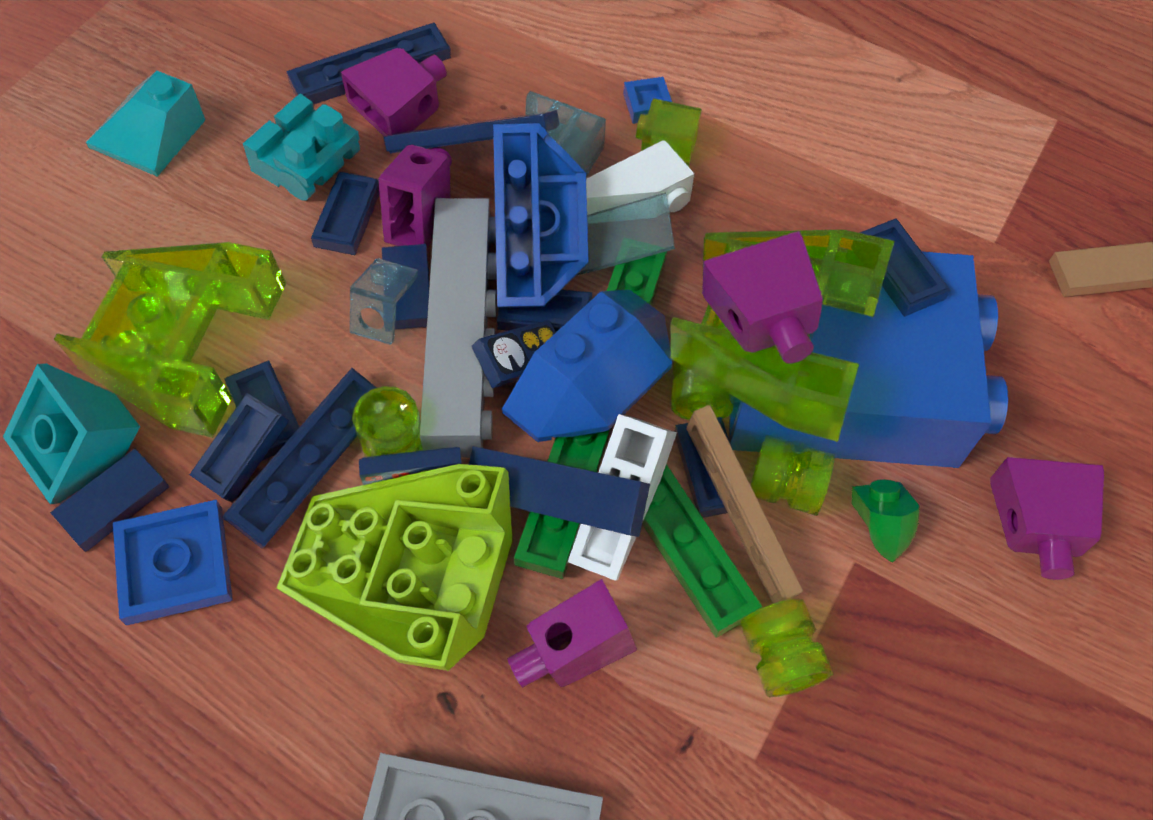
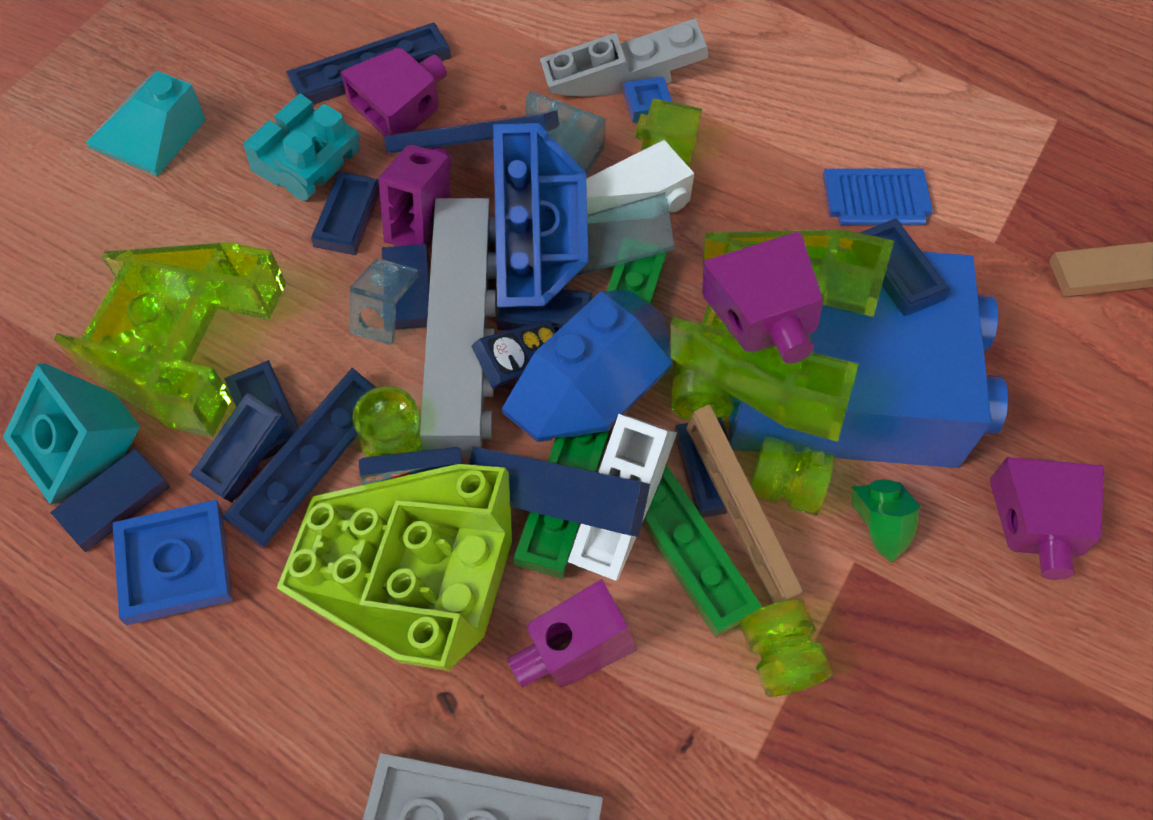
(605, 64): none -> light grey slope
(877, 195): none -> blue window

